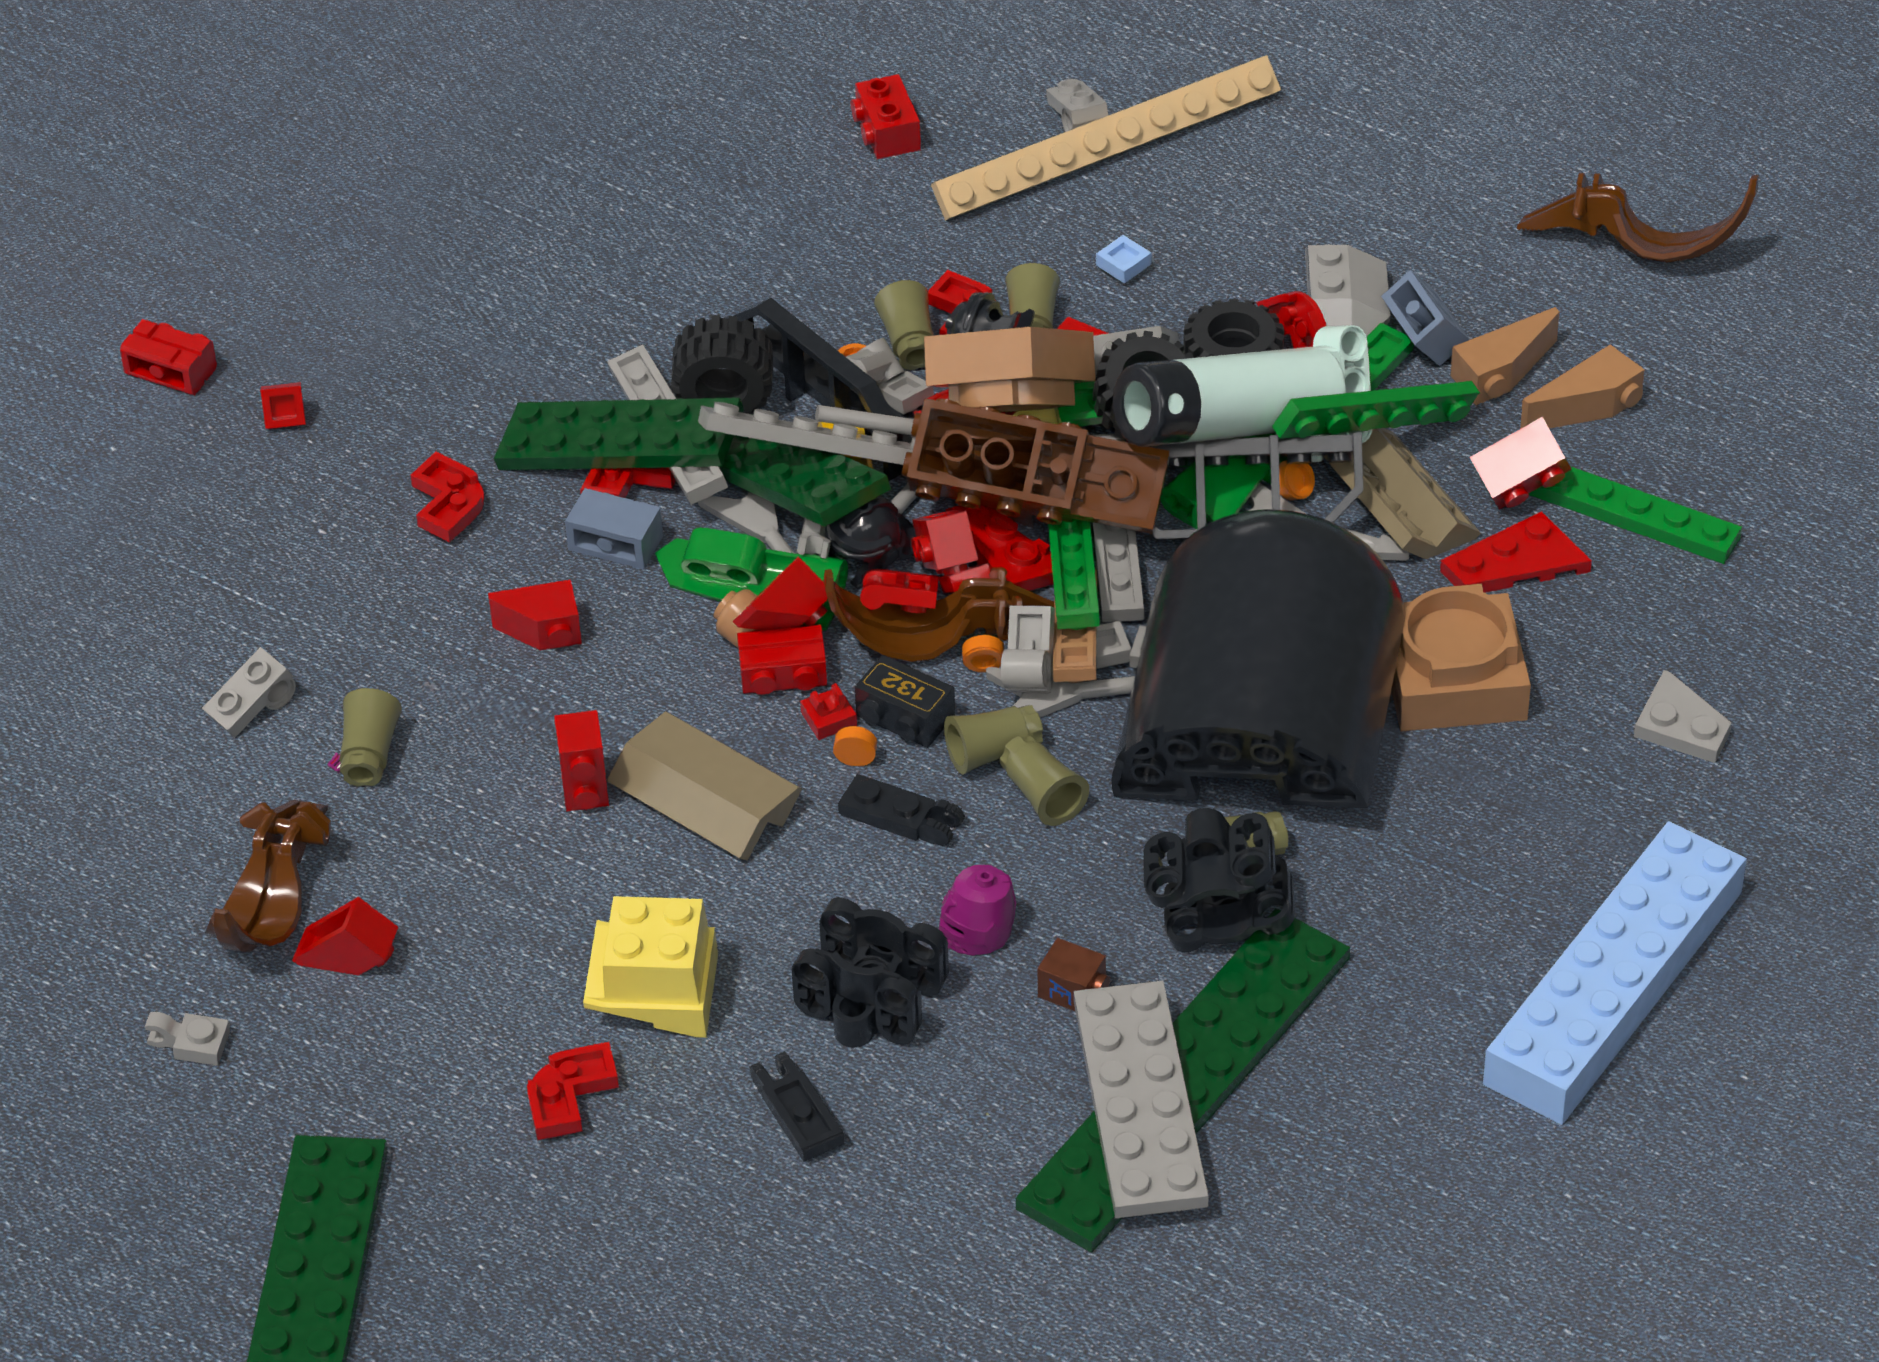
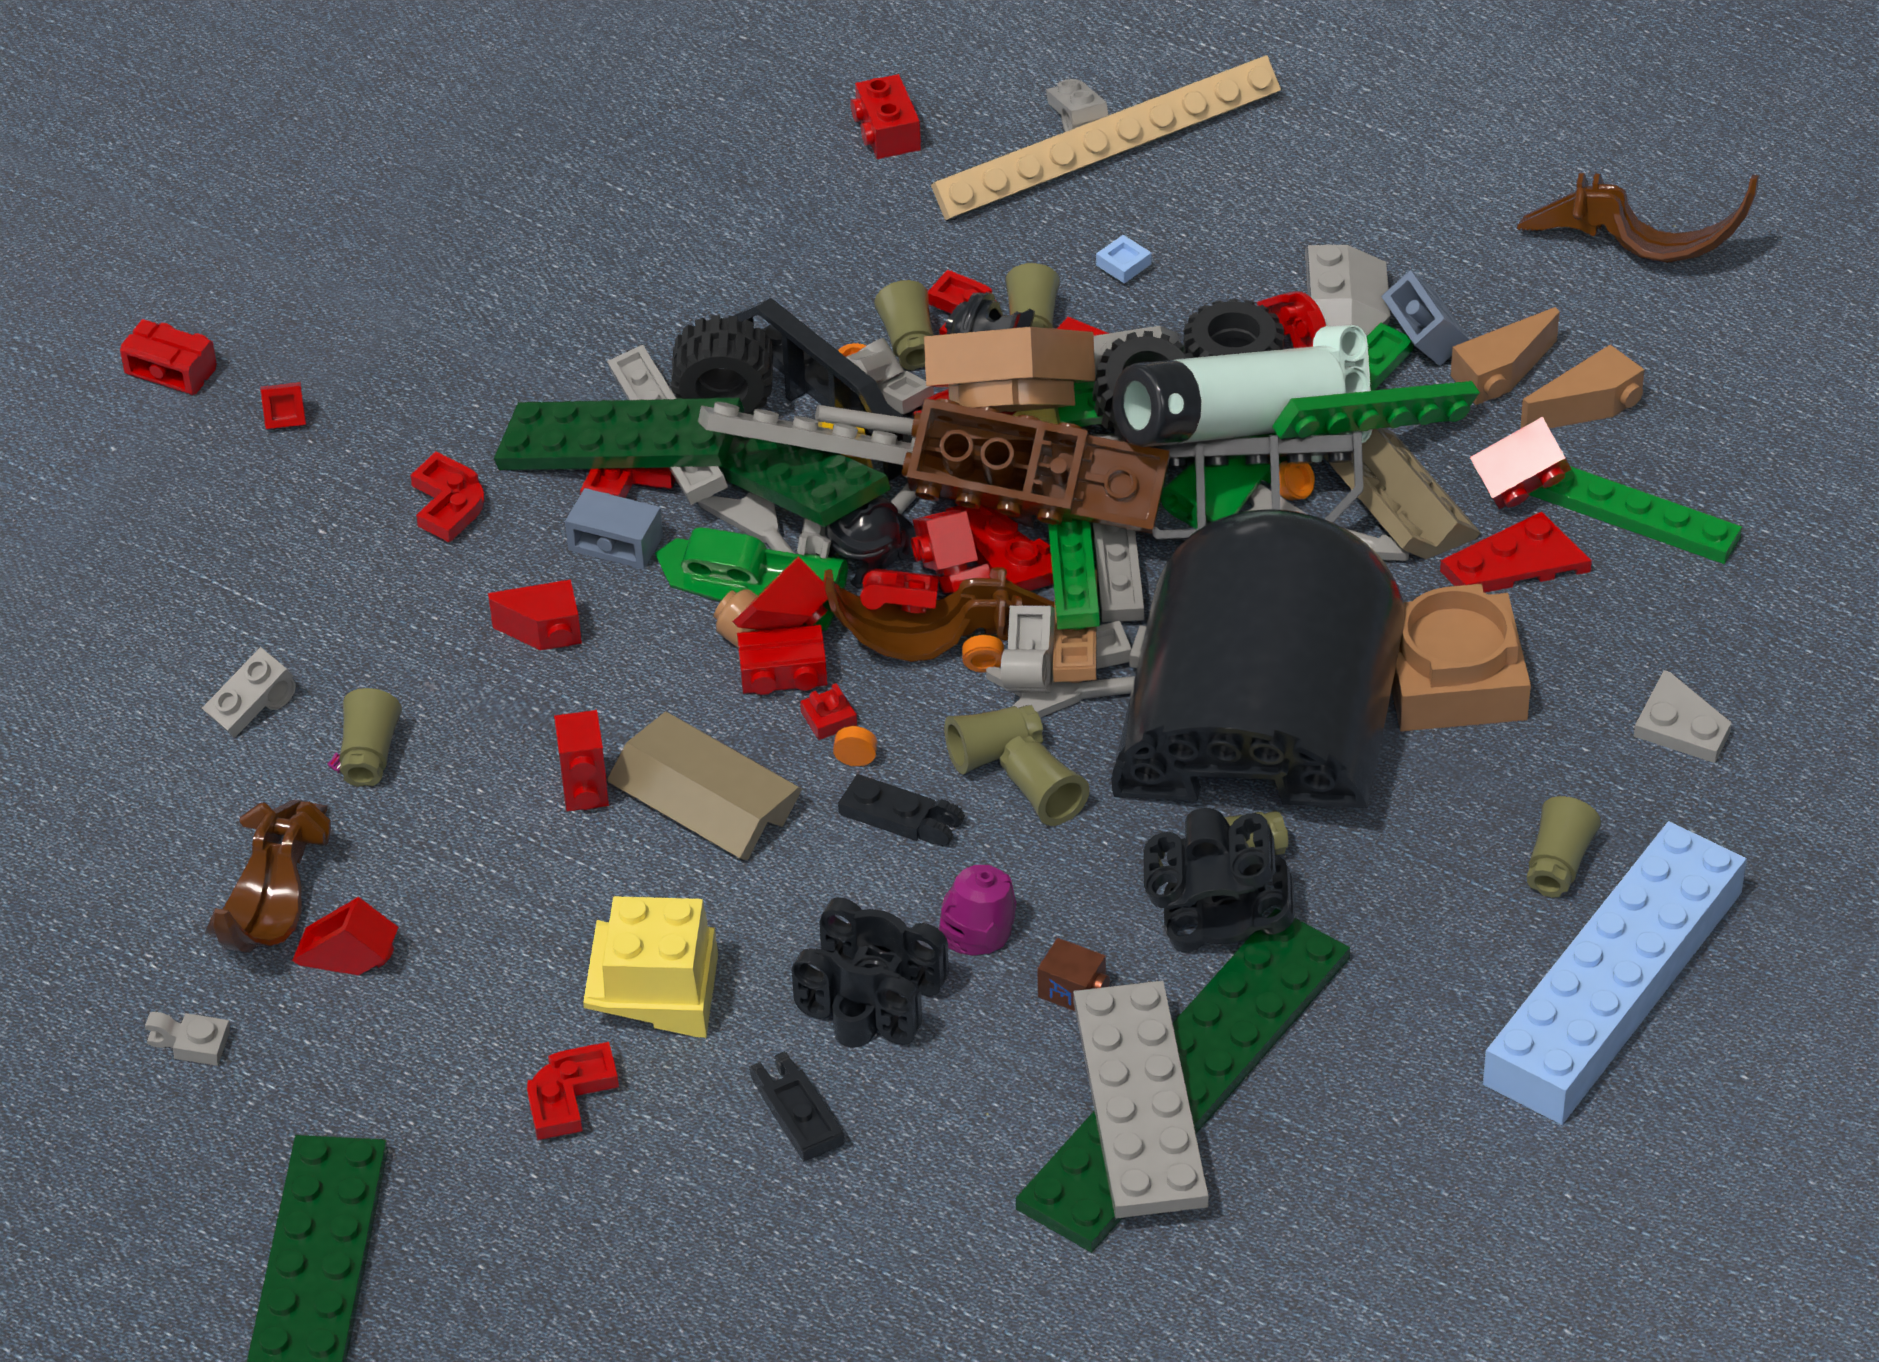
(904, 701): black brick -> none
(1561, 843): none -> olive plant

